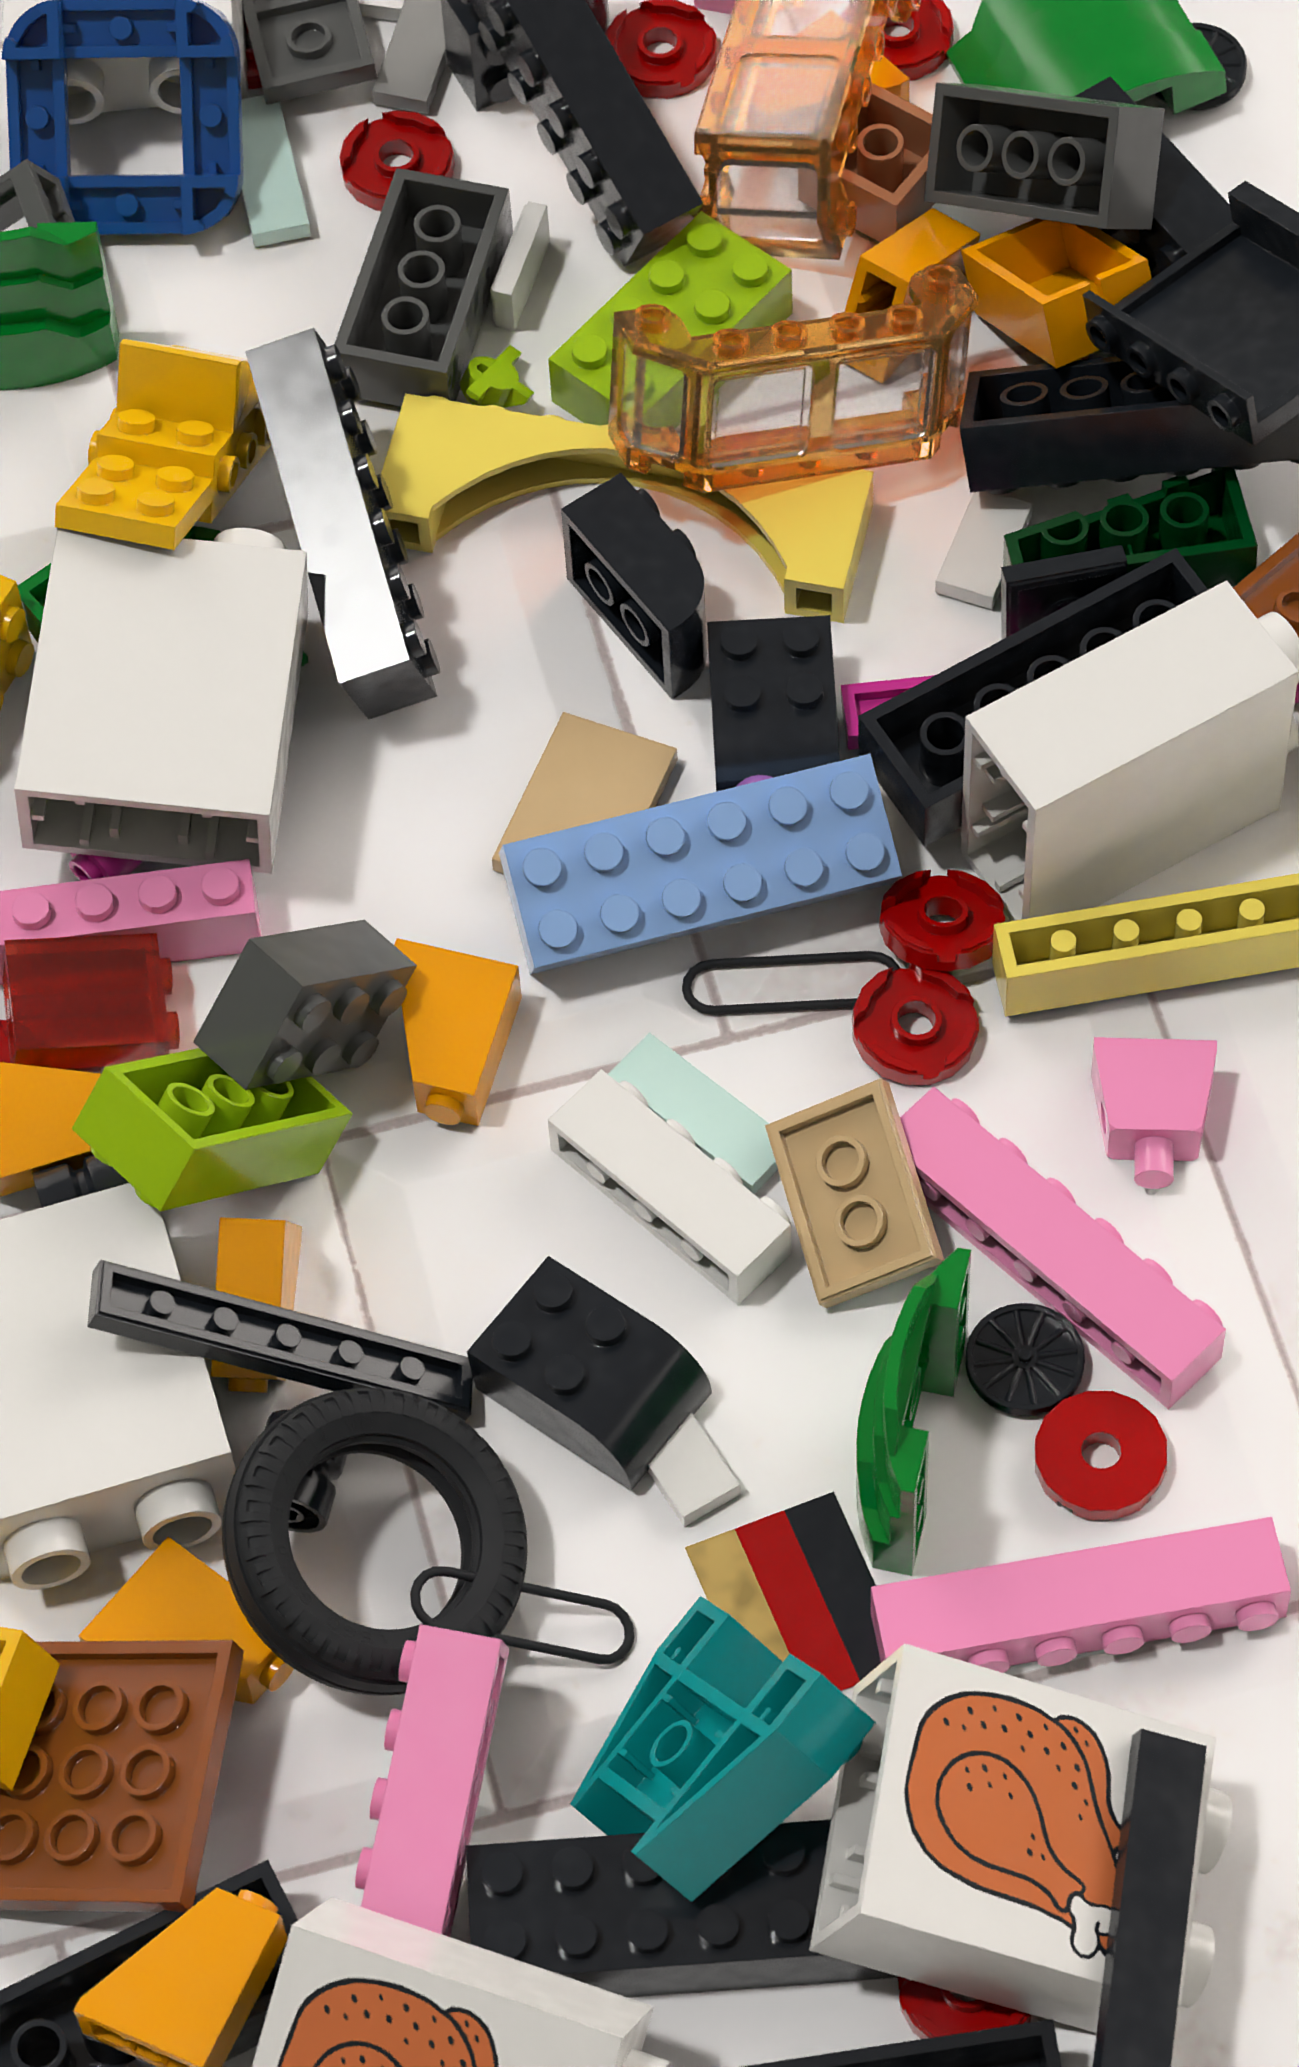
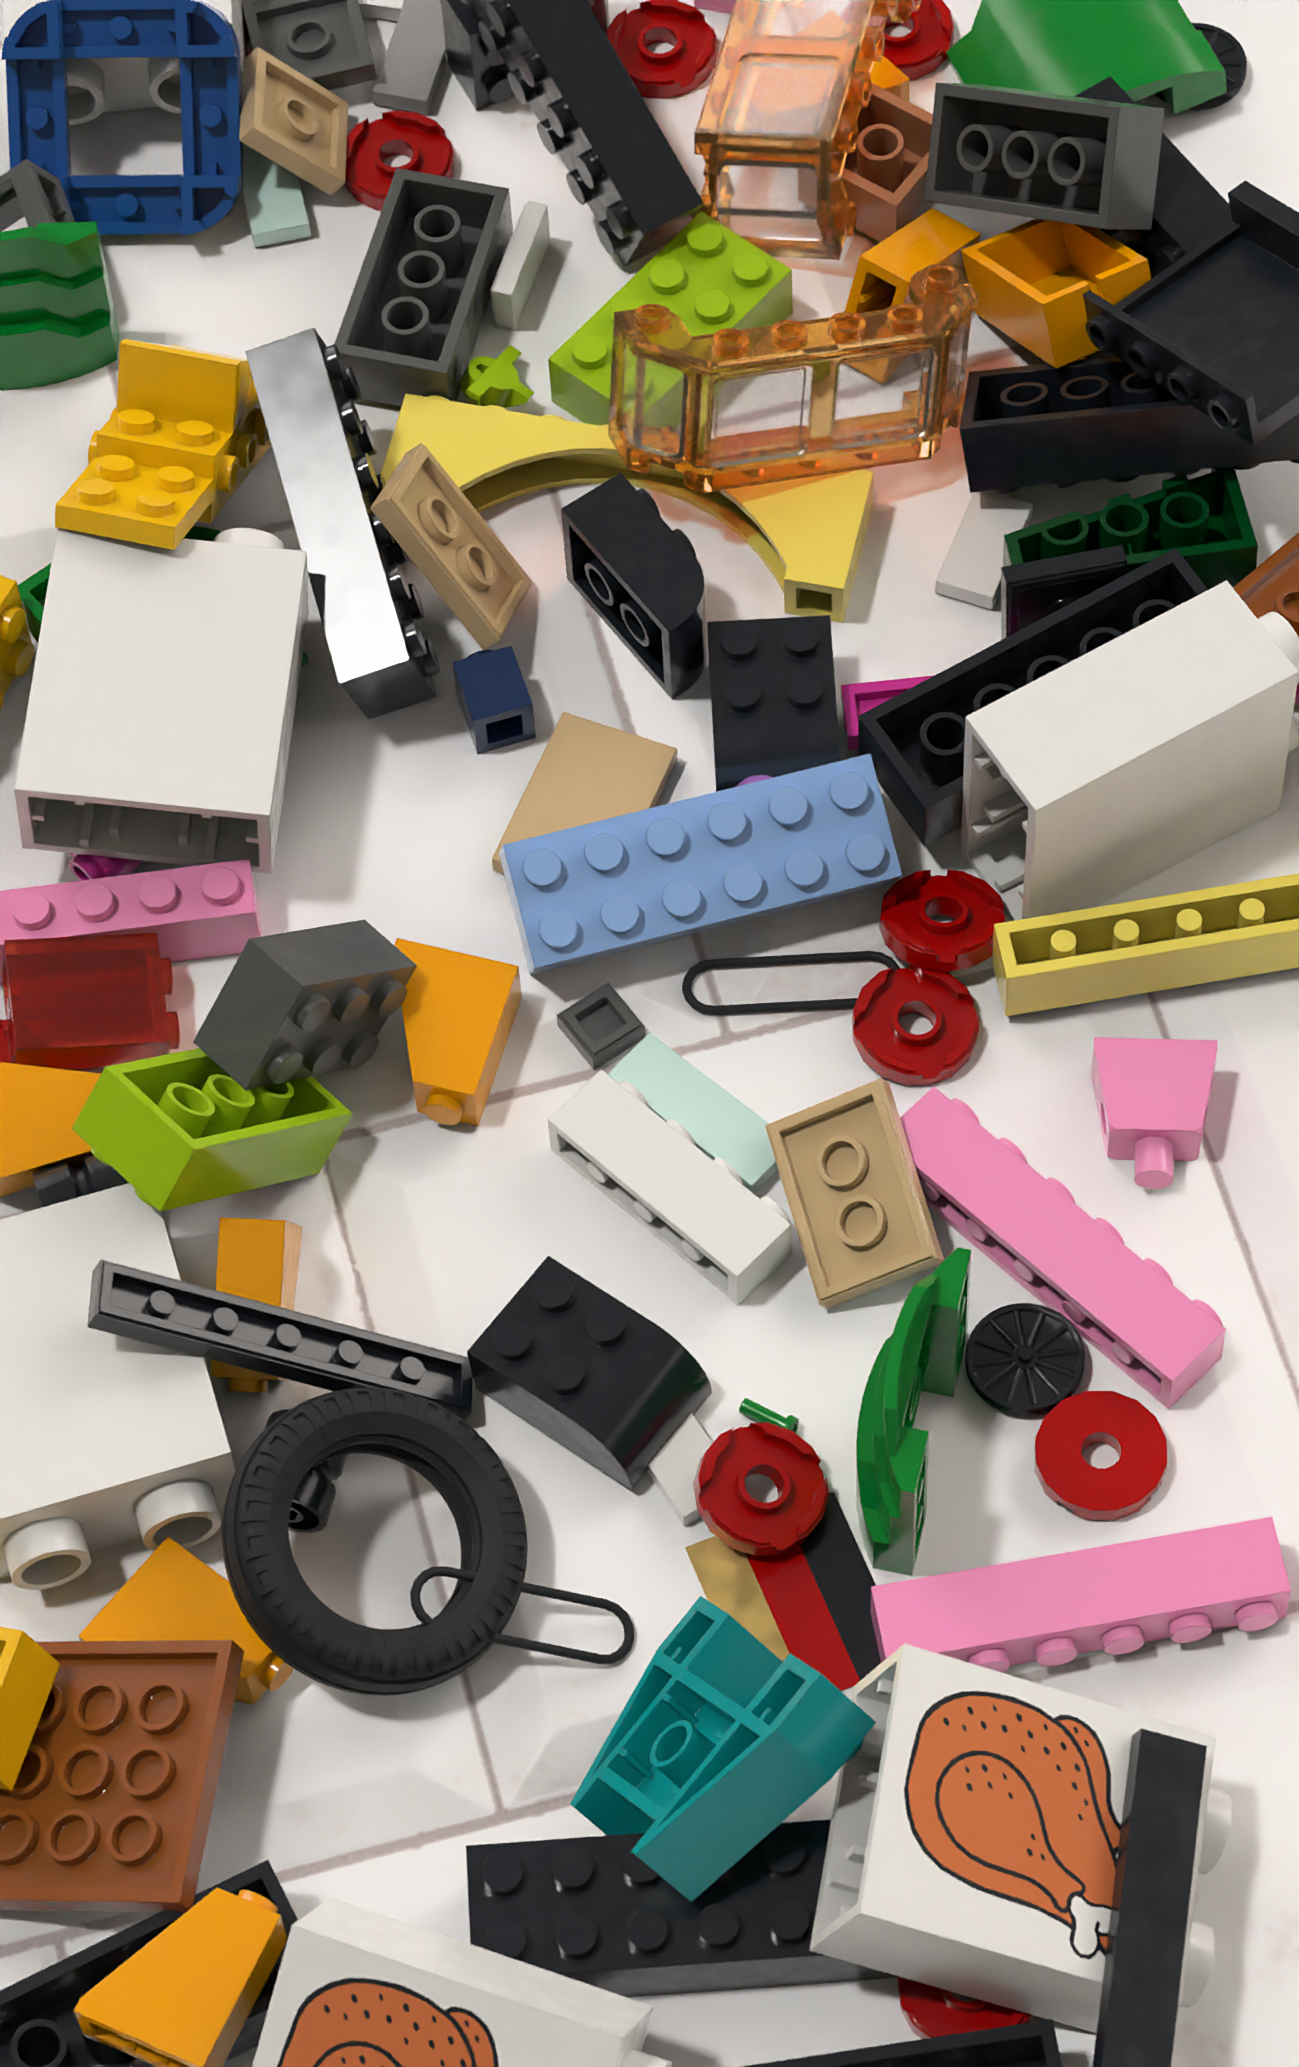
(293, 121): none -> tan tile
(433, 1777): bright pink brick -> none
(452, 546): none -> tan tile
(494, 699): none -> dark blue brick
(601, 1026): none -> dark grey tile
(752, 1524): none -> red tile
(762, 1414): none -> green piece

